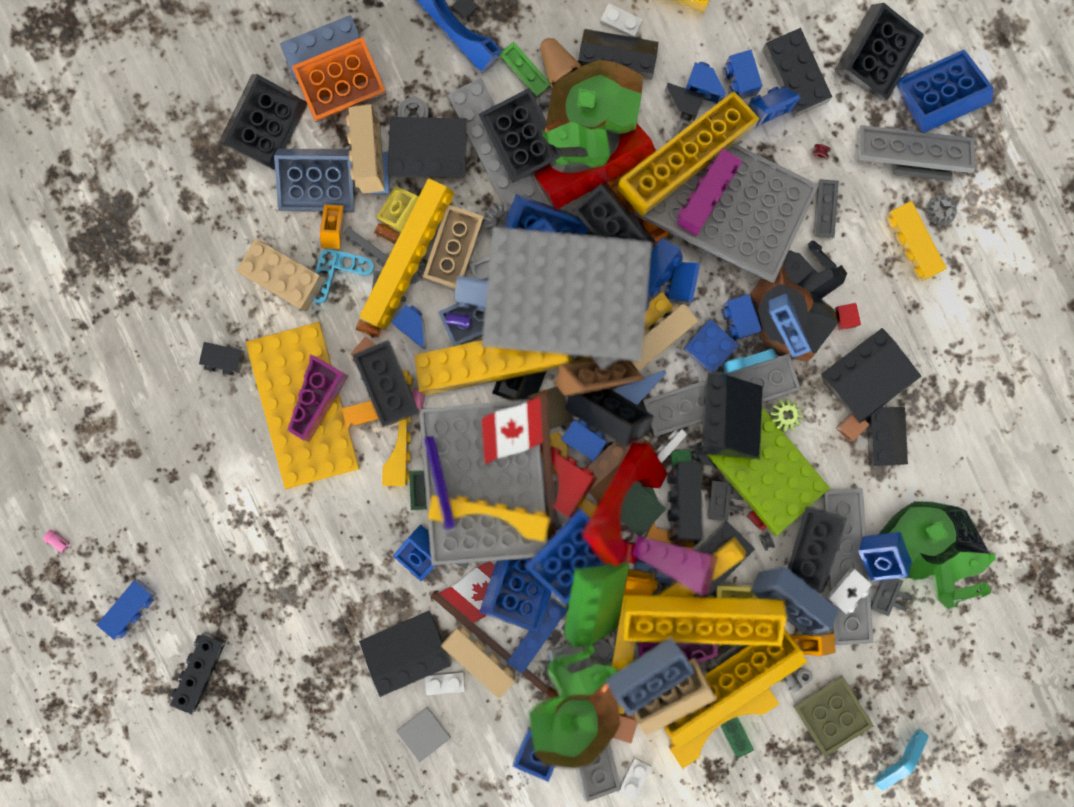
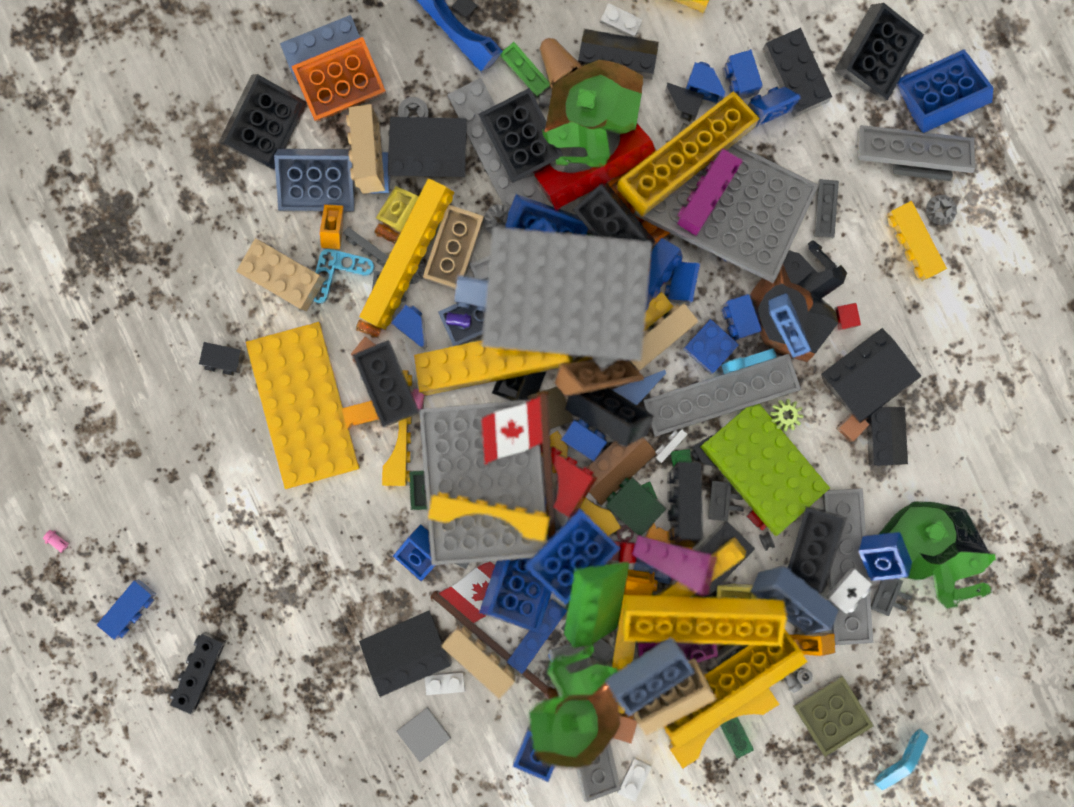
(315, 398): magenta wedge -> none
(439, 481): dark purple axle -> none
(604, 529): red arch -> none
(731, 417): black slope -> none
(821, 151): dark red bush -> none

